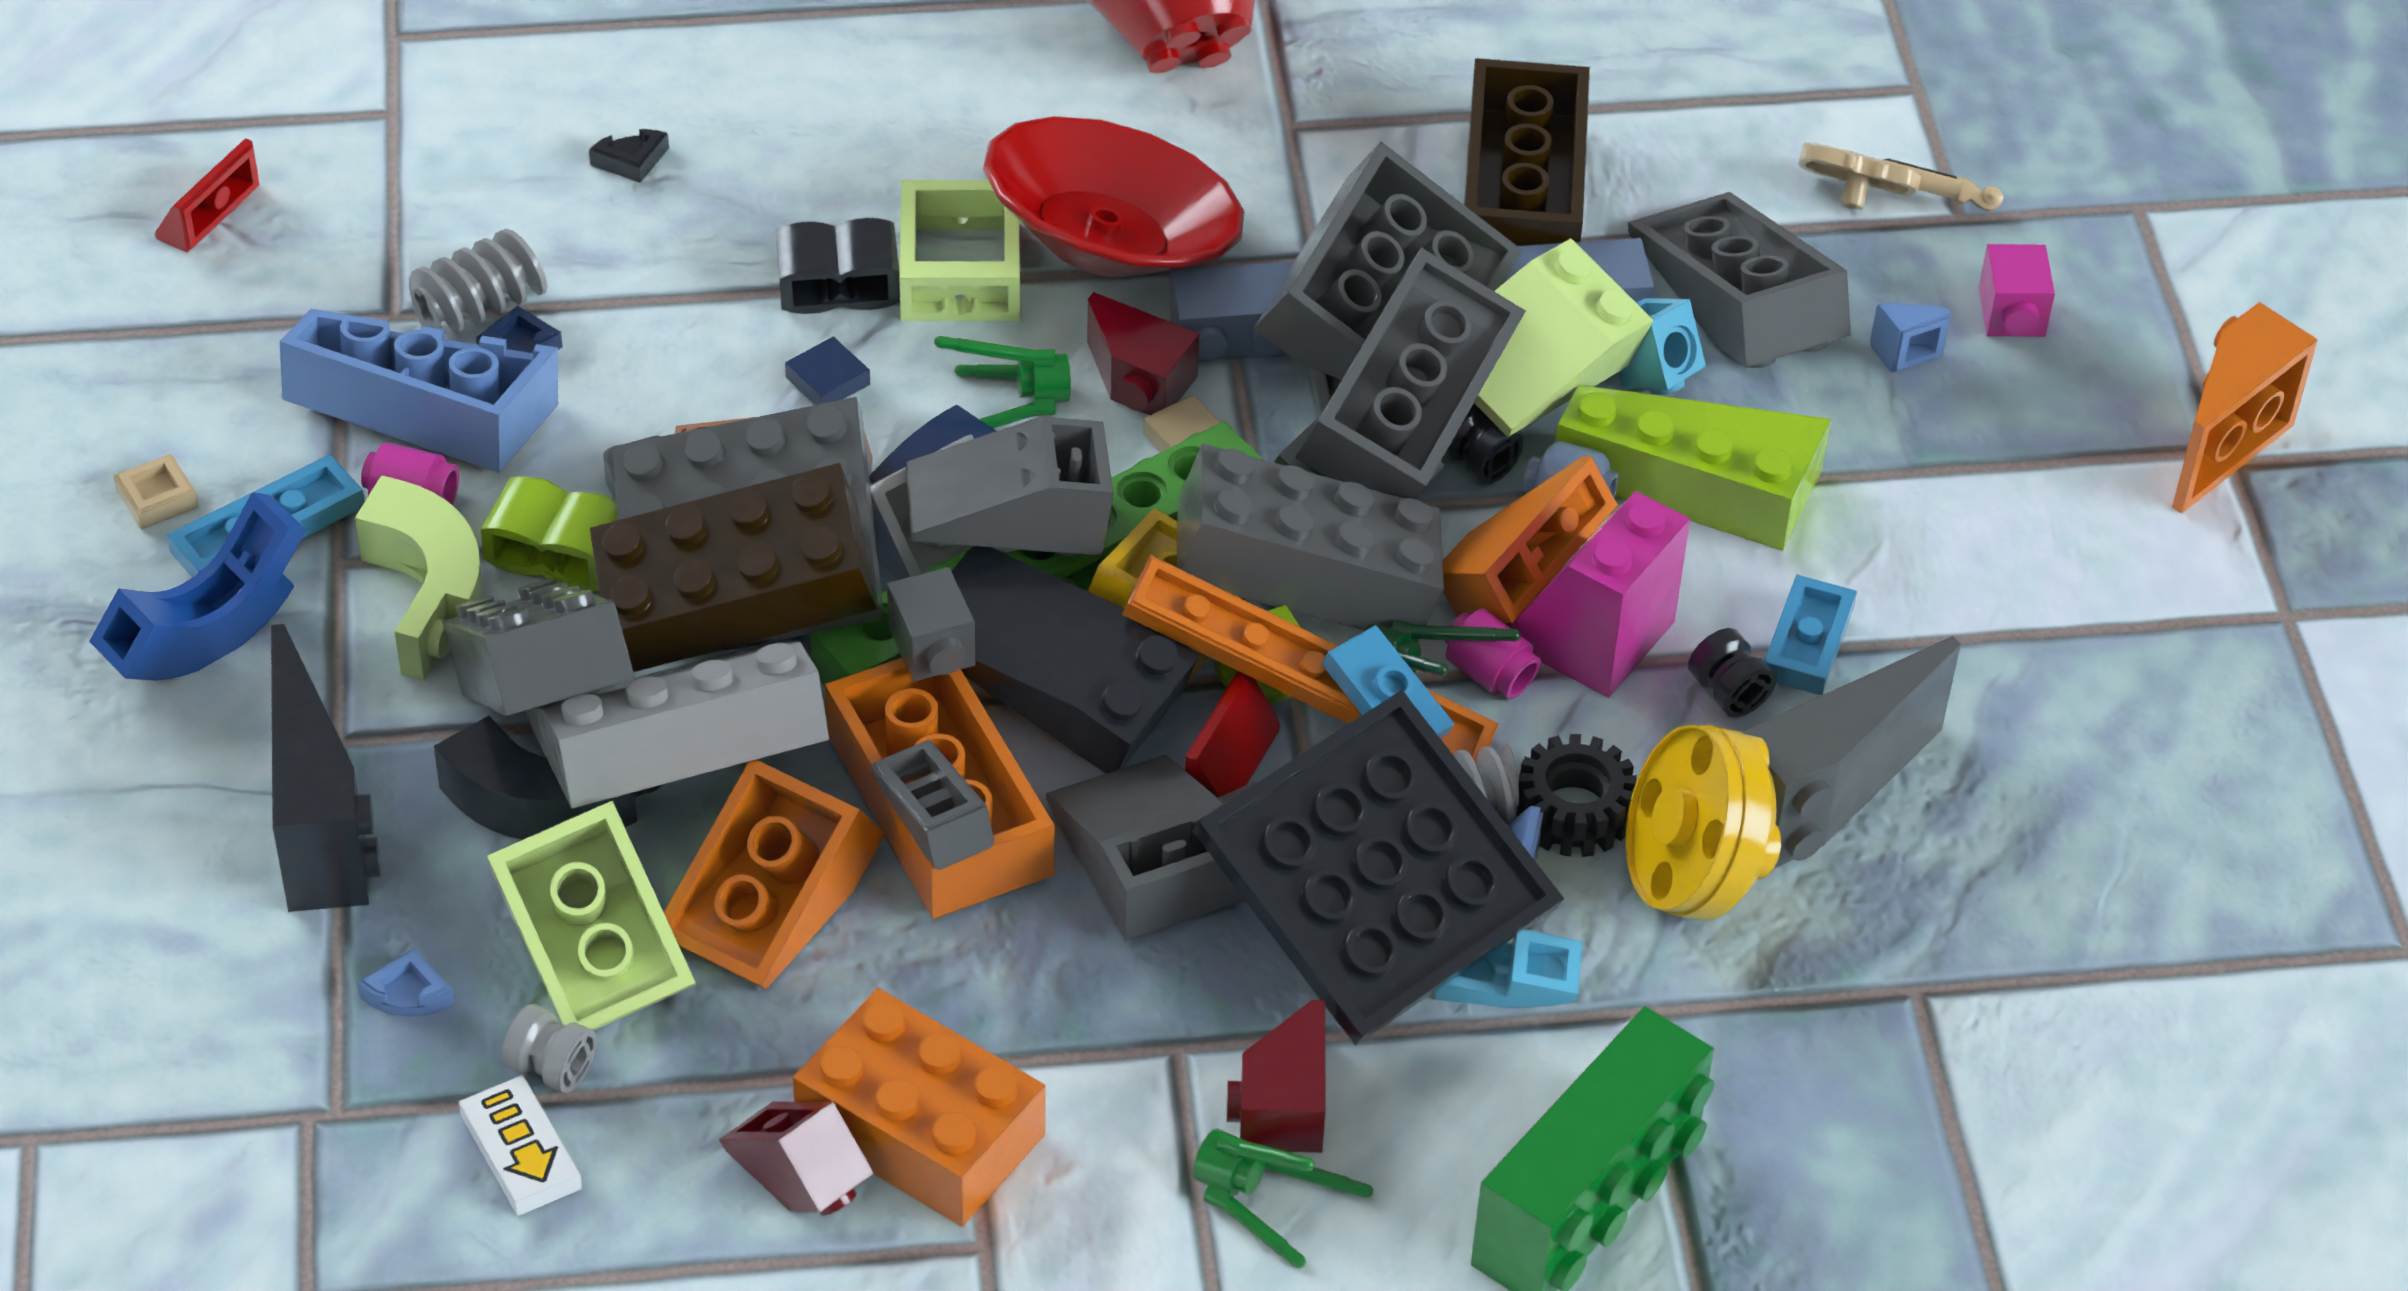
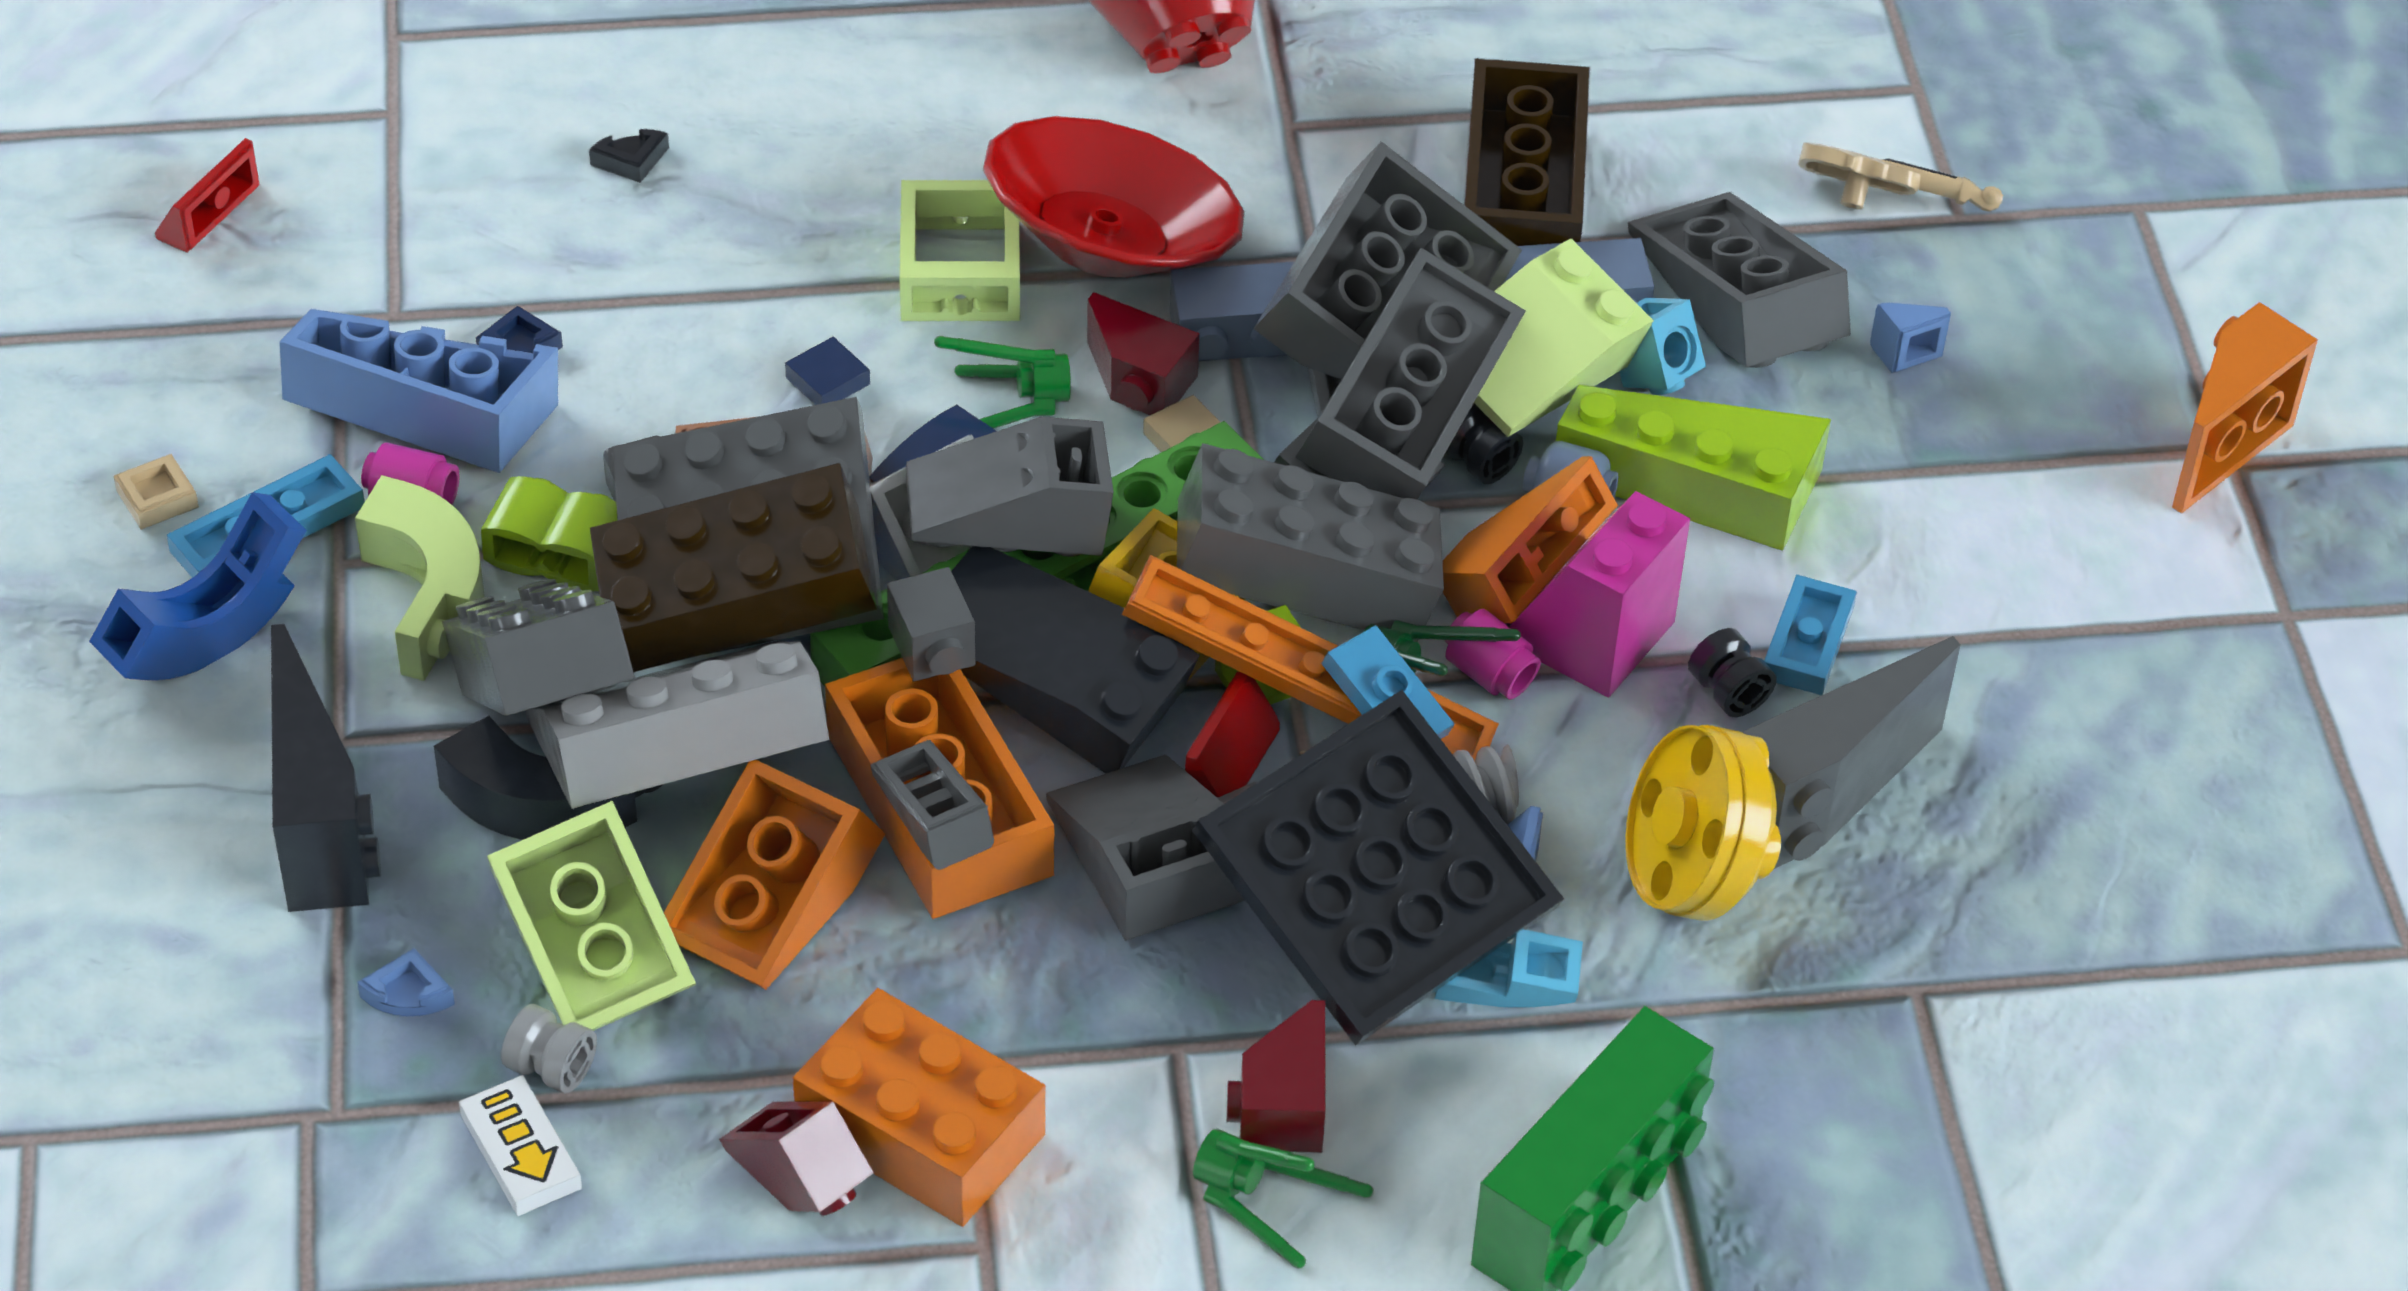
(475, 278): light grey piece -> none
(838, 265): black brick -> none
(1582, 768): black tyre -> none
(2016, 290): dark pink brick -> none

